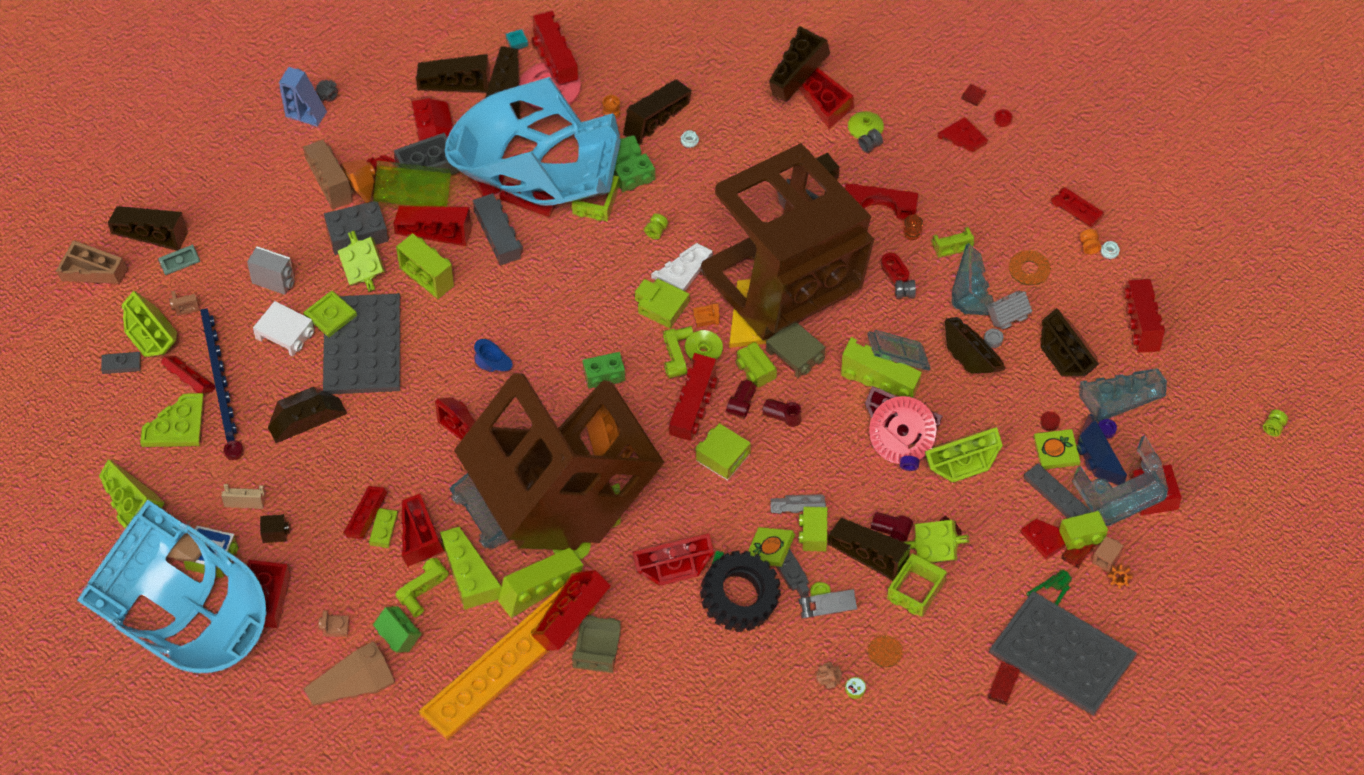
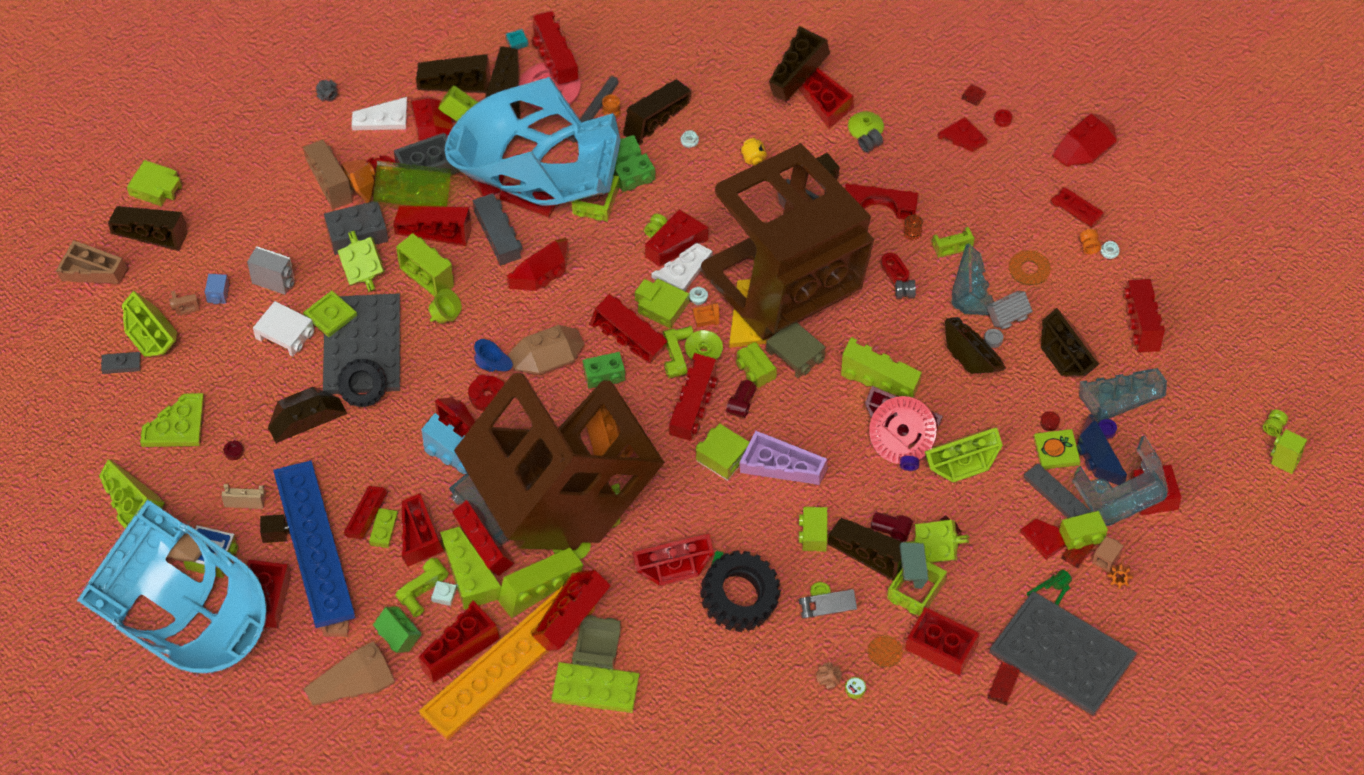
(154, 183): none -> lime piece
(178, 260): sand green slope -> none
(187, 374): red plate -> none
(217, 288): none -> medium blue brick
(220, 381): dark blue plate -> none
(300, 98): medium blue wedge -> none
(314, 544): none -> blue plate
(349, 394): none -> black tyre
(384, 116): none -> white wing
(441, 442): none -> medium azure wedge
(444, 593): none -> light aqua plate
(445, 306): none -> lime piece
(456, 103): none -> lime brick
(459, 643): none -> red wedge
(479, 386): none -> red plate
(486, 545): none -> red arch
(540, 267): none -> red wedge
(547, 350): none -> medium nougat wedge
(595, 687): none -> lime plate
(596, 104): none -> dark grey axle
(628, 328): none -> red wedge
(675, 237): none -> red wedge
(698, 300): none -> light aqua plate
(753, 151): none -> yellow head
(772, 545): lime tile -> none
(781, 460): none -> lavender wedge
(782, 411): dark red piece -> none
(794, 575): dark grey hinge -> none
(795, 503): light grey hinge -> none
(898, 349): clear light blue piece -> none
(914, 563): none -> sand green panel
(942, 641): none -> red brick
(1086, 141): none -> red wedge
(1288, 451): none -> lime brick

